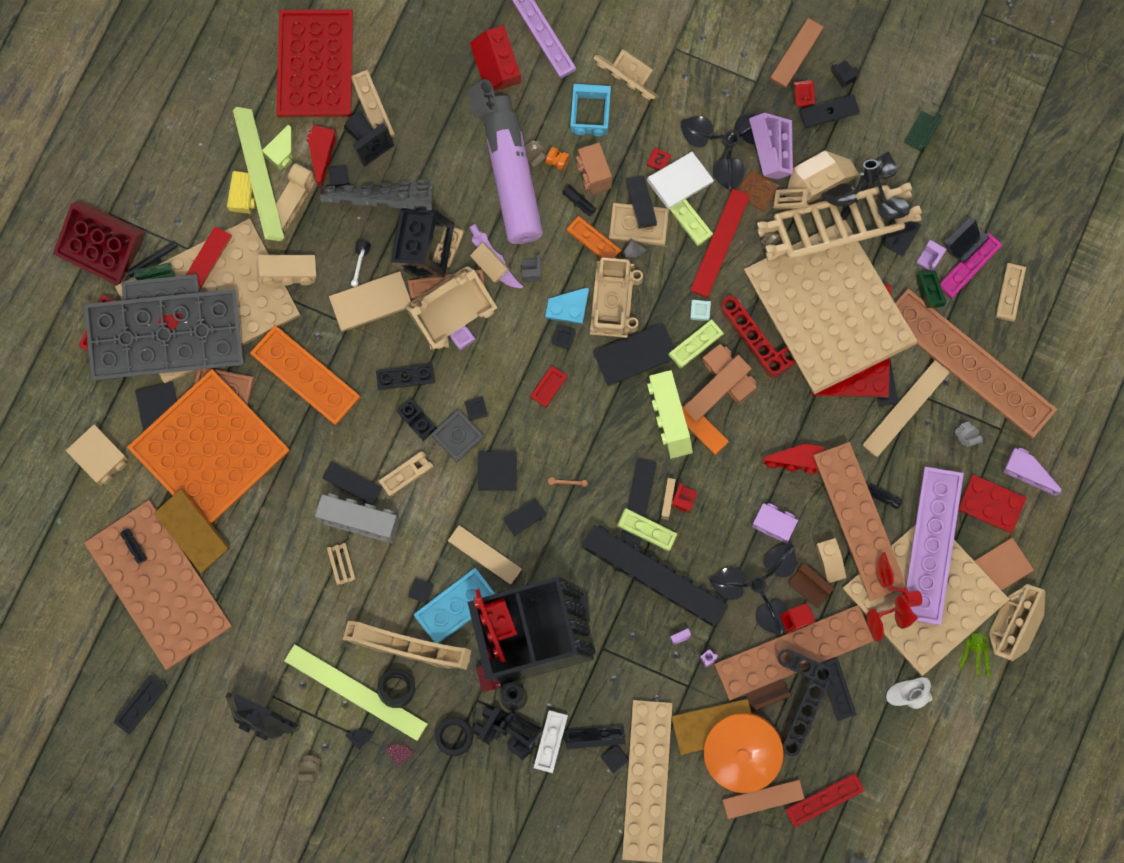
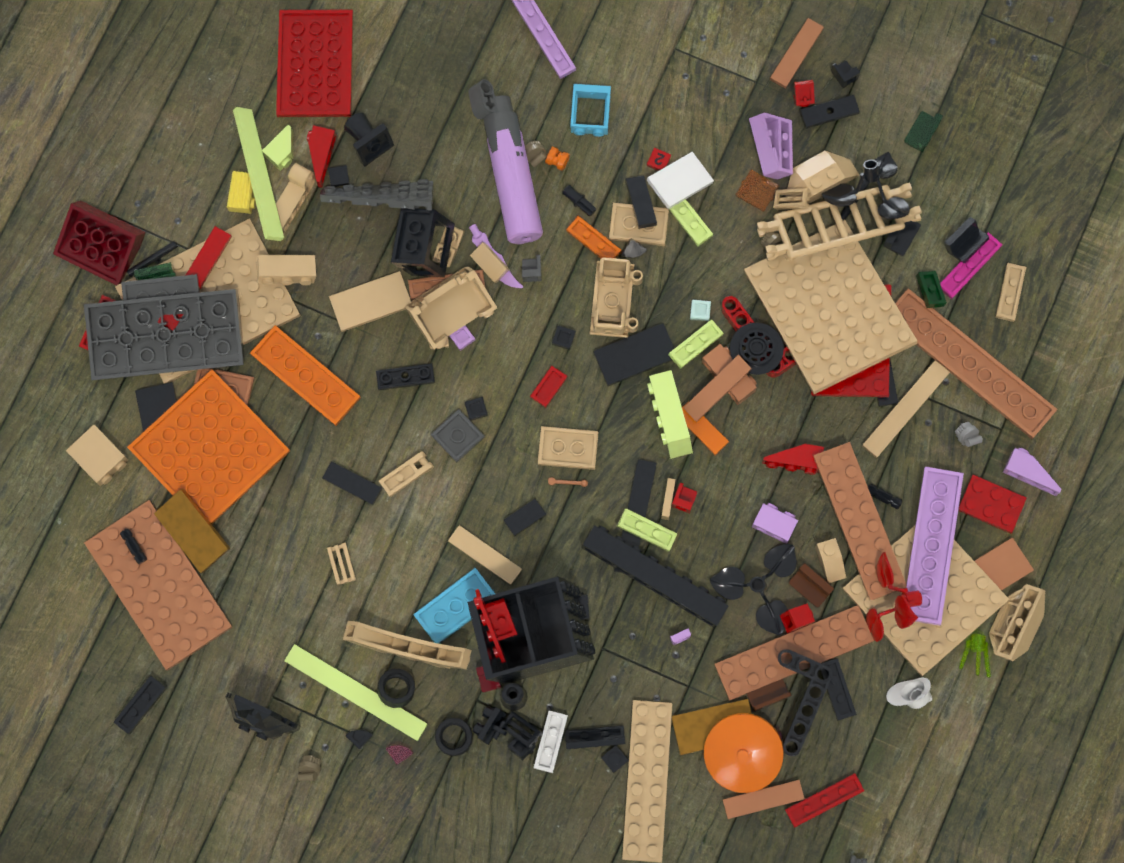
(357, 519): light grey brick -> none
(361, 249): hinge -> none
(371, 101): tan tile -> none
(416, 419): black slope -> none
(421, 591): black tile -> none
(496, 58): red slope -> none
(497, 471): black tile -> none
(568, 307): medium azure wing -> none
(568, 448): none -> tan tile
(594, 169): nougat brick -> none
(631, 70): tan bracket -> none
(698, 131): black plant -> none
(708, 658): lavender piece -> none
(720, 243): red tile -> none
(758, 347): none -> black wheel
(931, 256): lavender panel -> none

